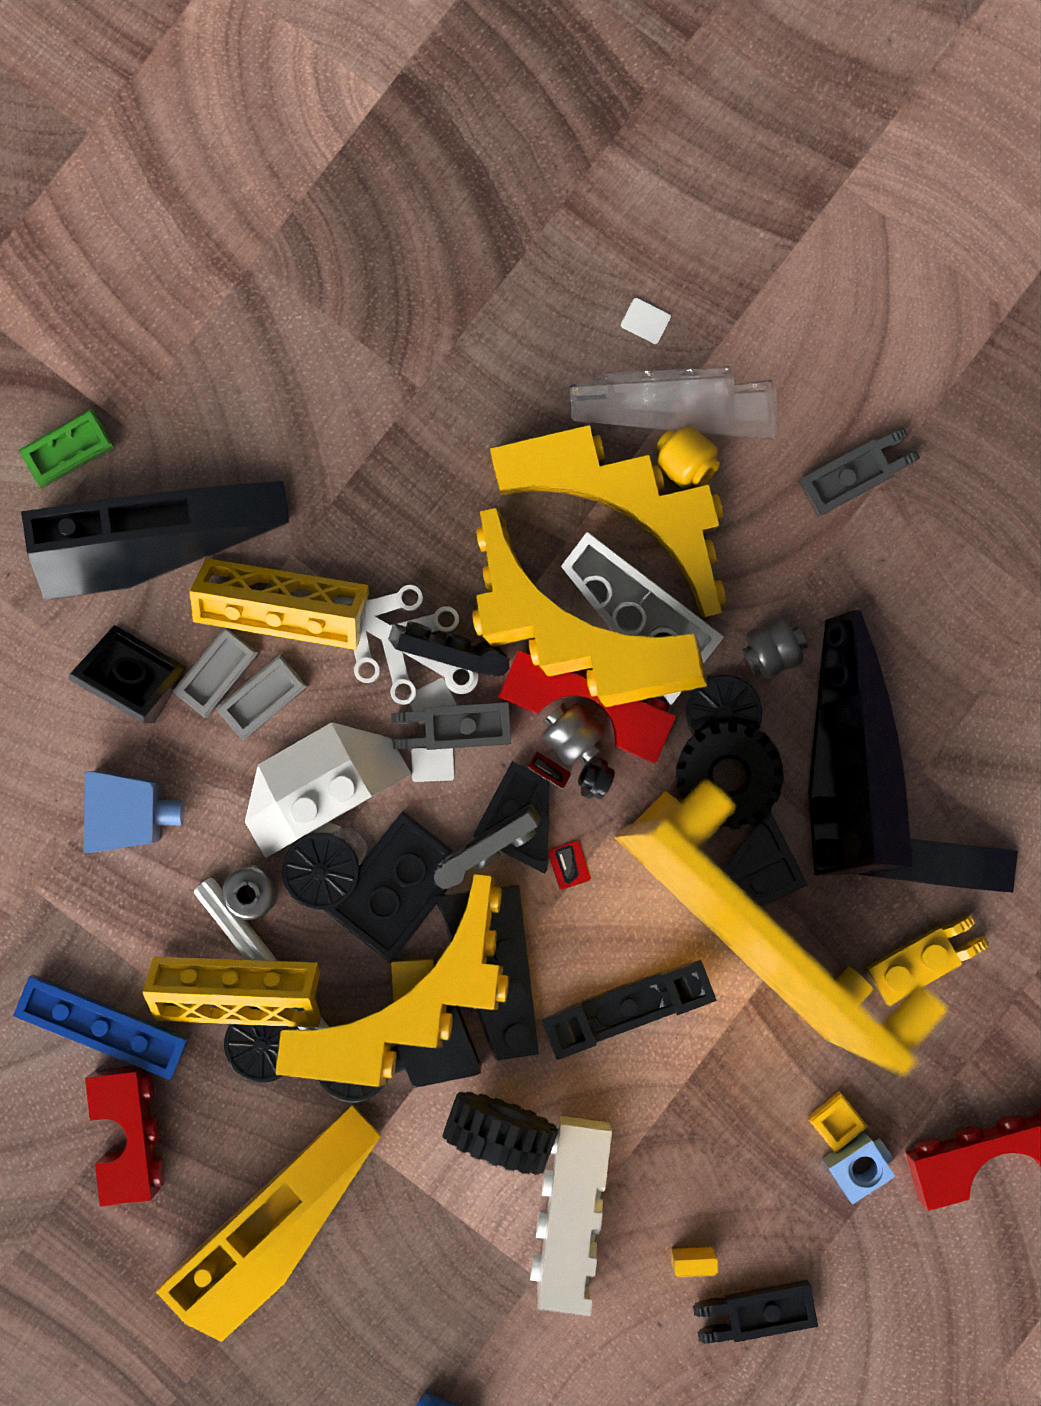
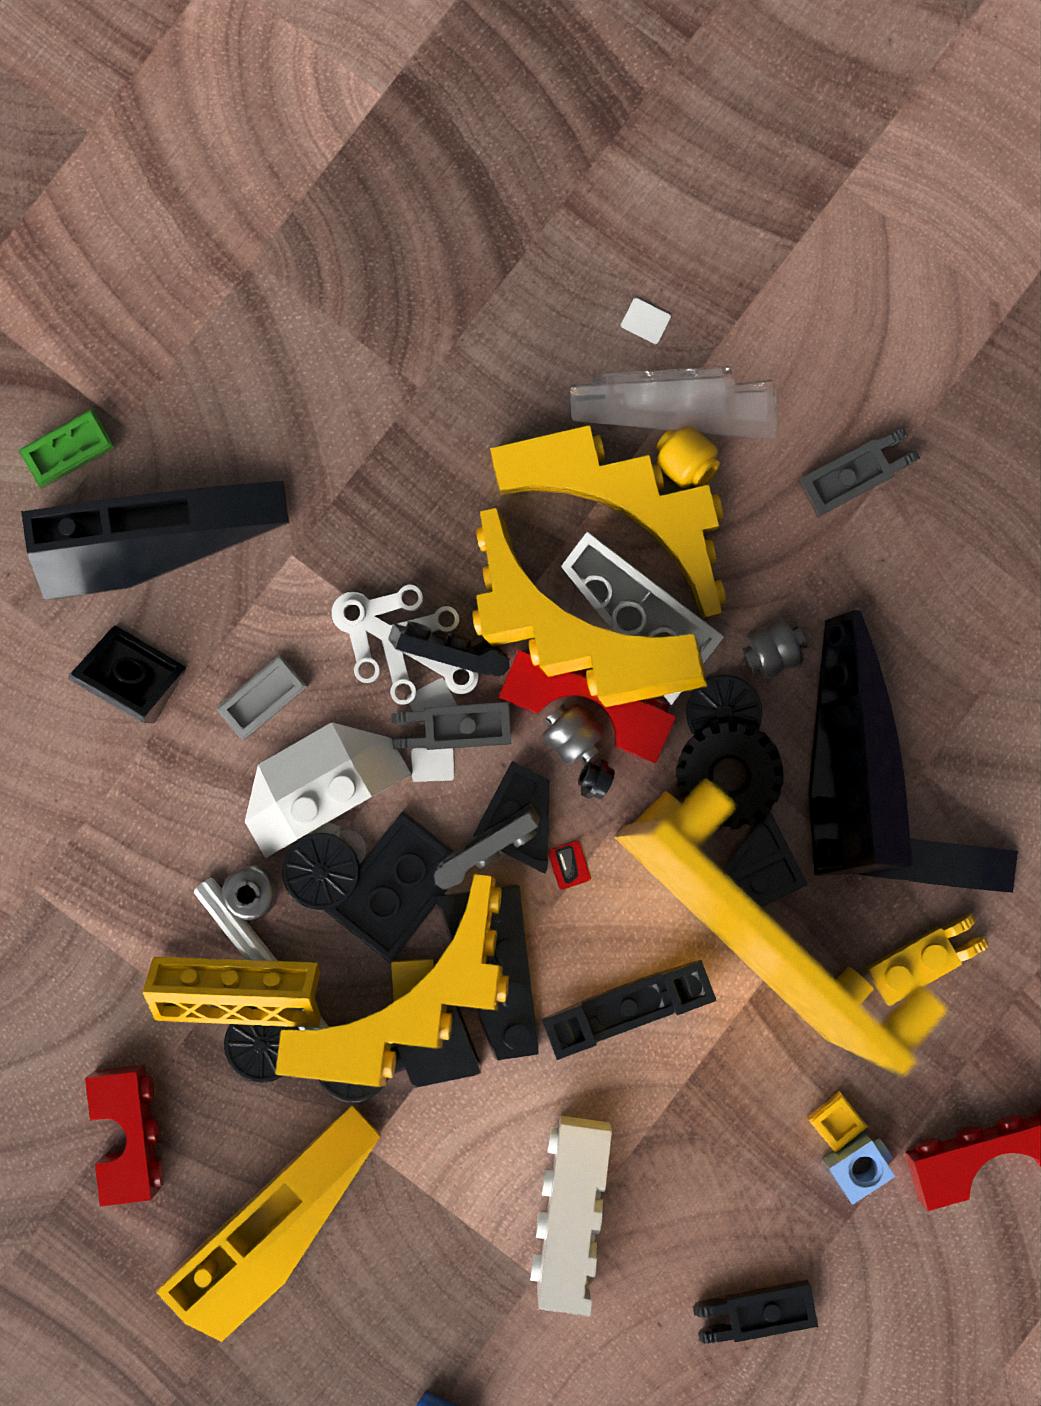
(101, 1027): blue plate -> none
(125, 811): medium blue torso -> none
(216, 672): light grey tile -> none
(275, 609): yellow fence -> none
(500, 1133): black tyre -> none
(549, 770): sticker -> none
(694, 1261): yellow tile -> none

